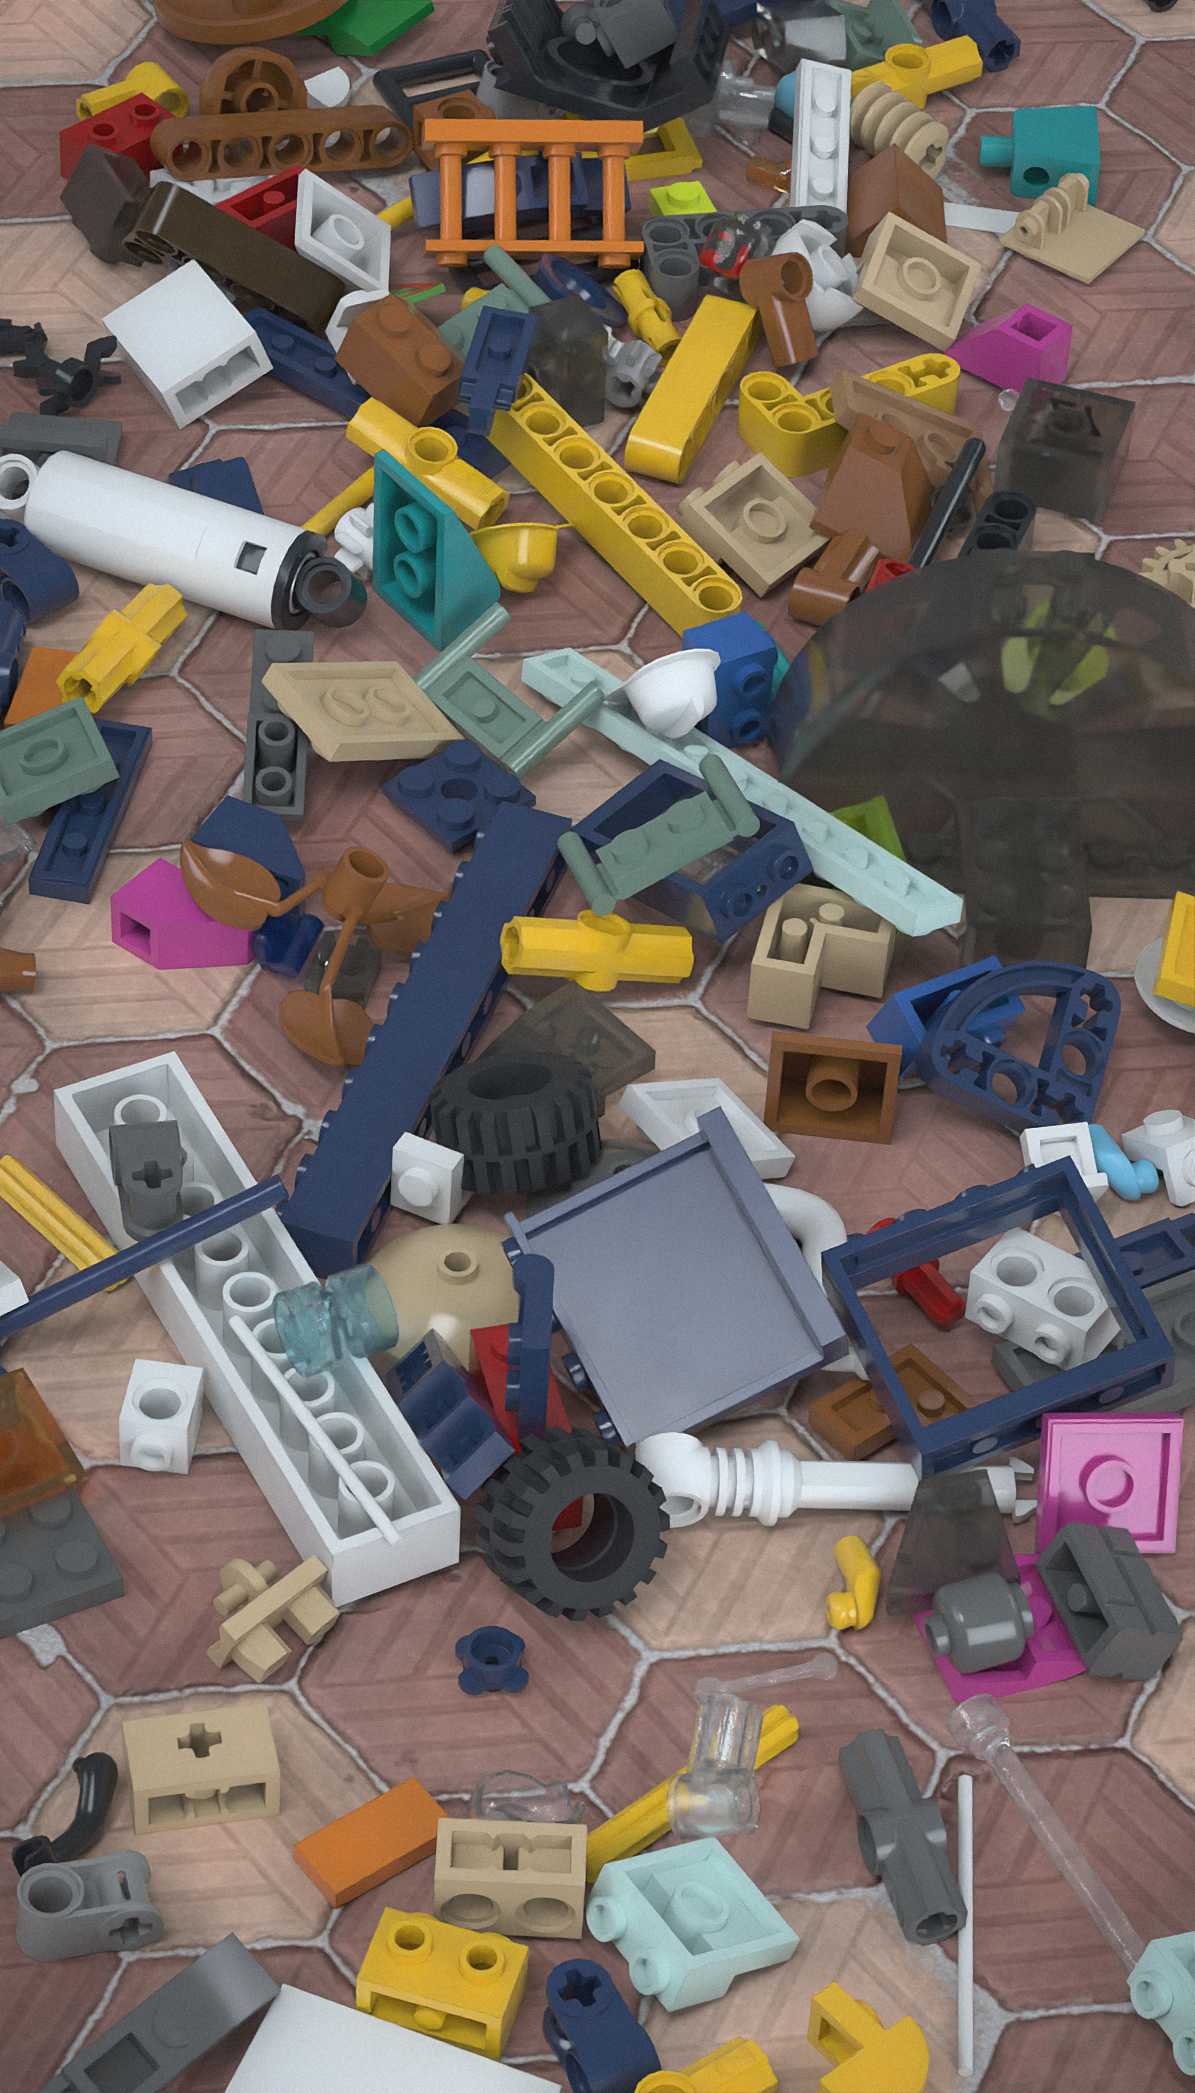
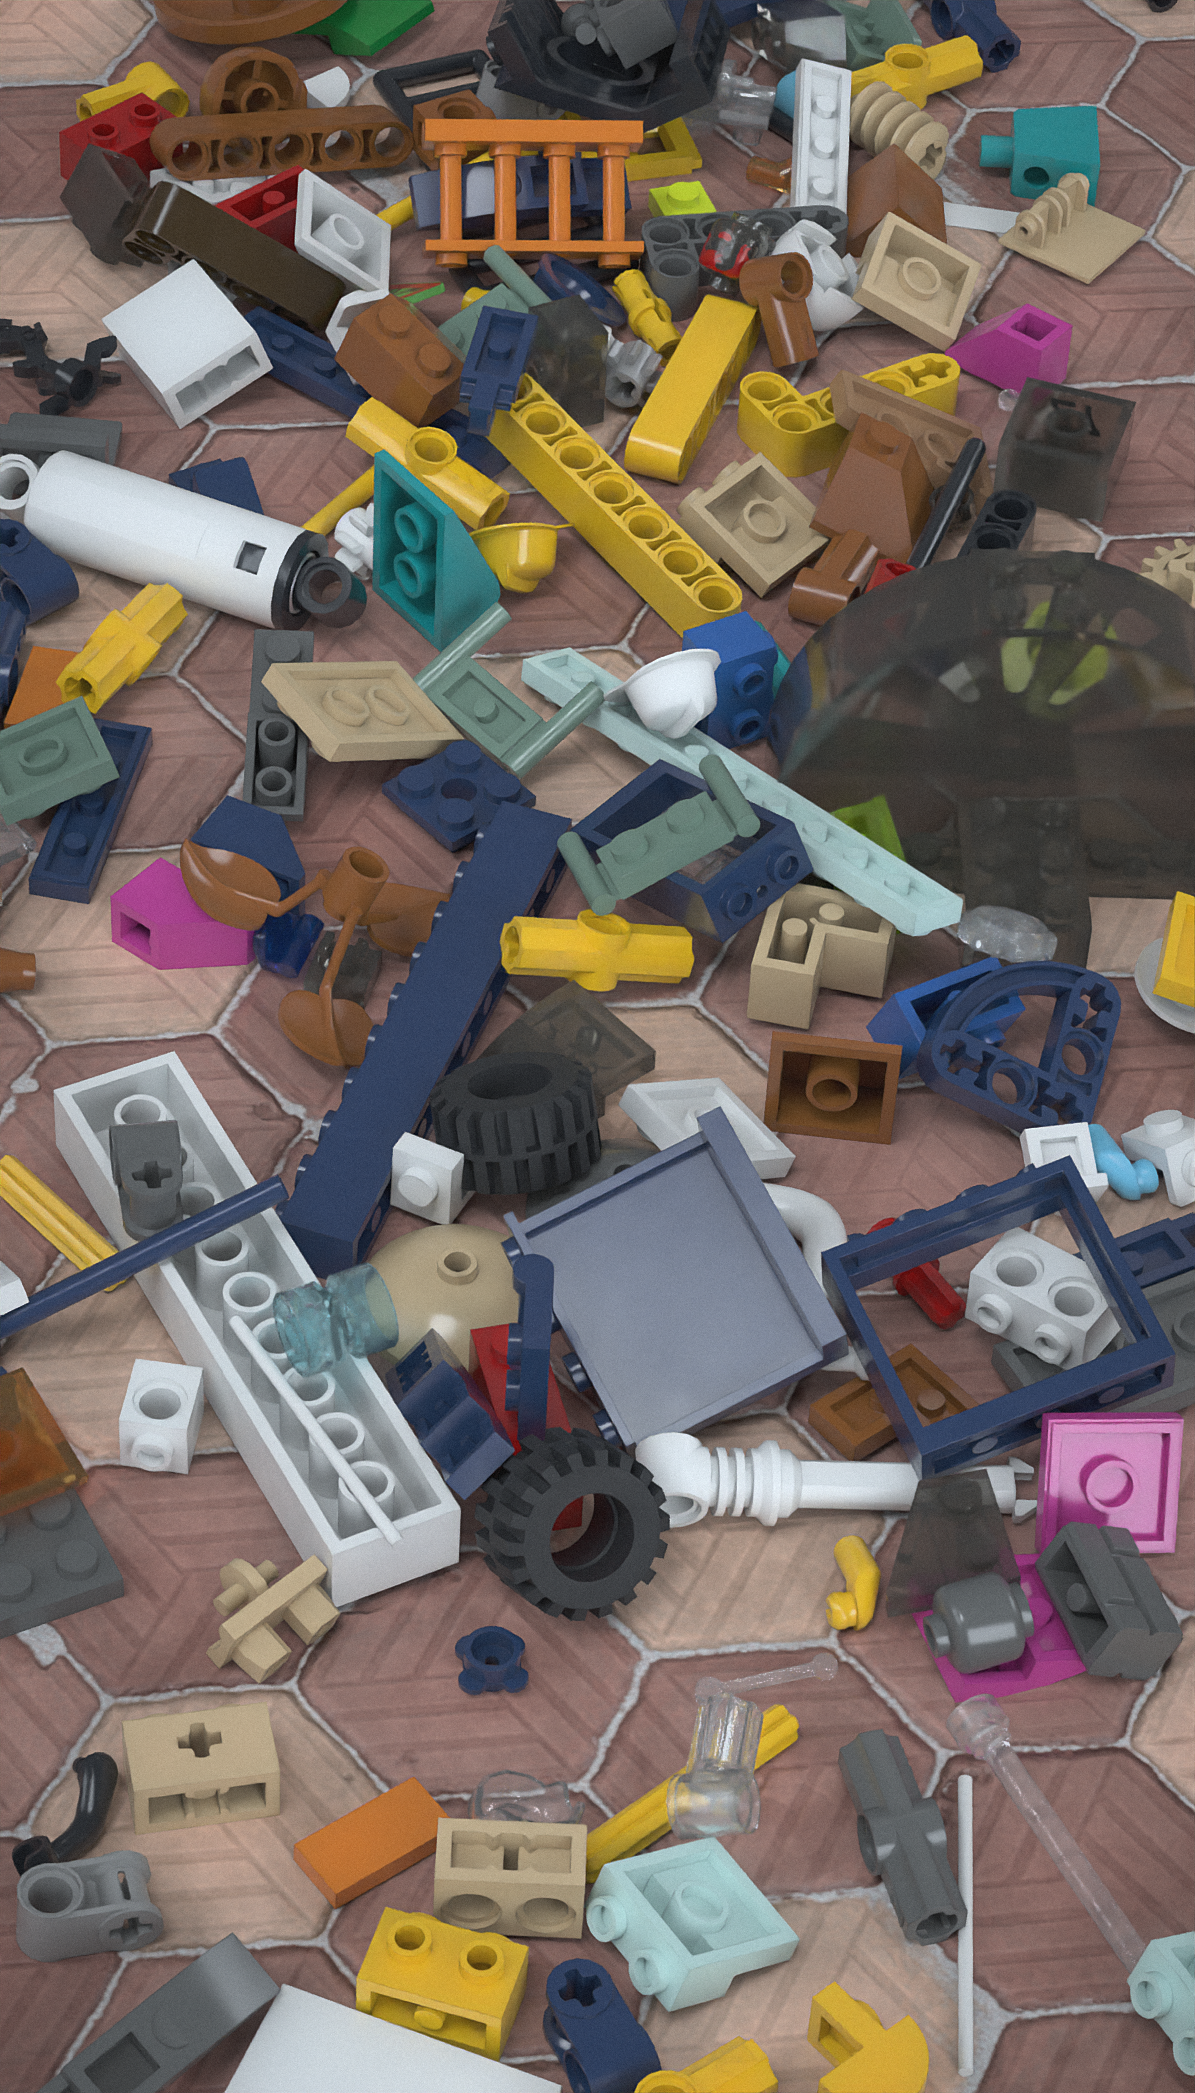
(1007, 934): none -> clear gear

